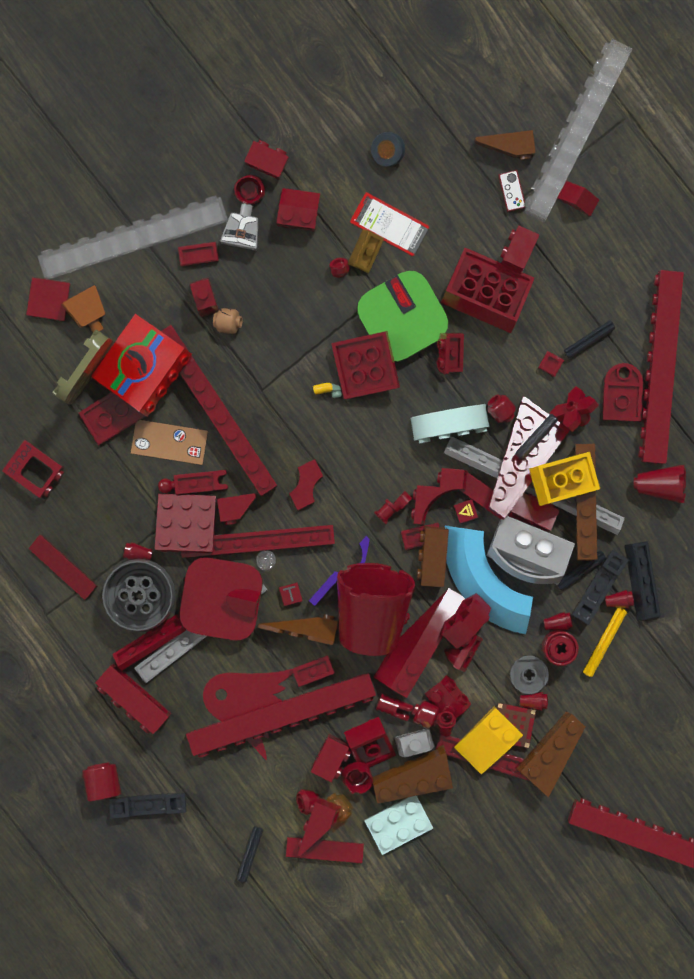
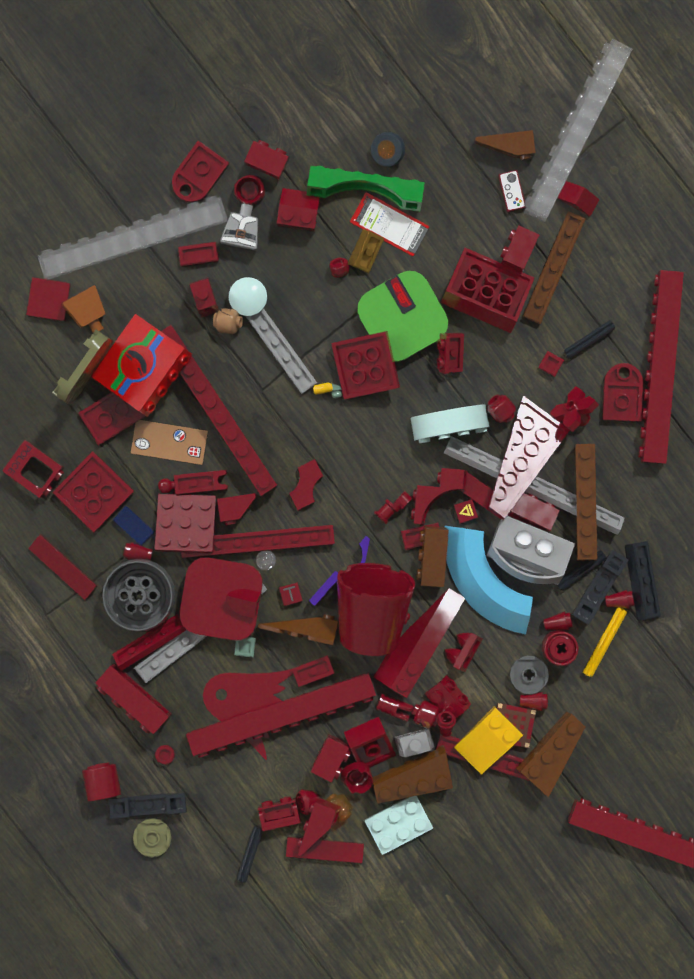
(93, 491): none -> dark red plate
(133, 525): none -> clear blue tile
(152, 837): none -> olive tile
(165, 754): none -> dark red tile
(199, 172): none -> dark red tile
(245, 647): none -> sand green tile
(247, 296): none -> light aqua dish
(279, 813): none -> dark red hinge
(282, 351): none -> light grey tile
(326, 182): none -> green arch
(466, 621): dark red brick -> none
(536, 436): black axle -> none
(554, 267): none -> reddish brown tile
(564, 478): yellow slope -> none
(663, 483): dark red cone -> none

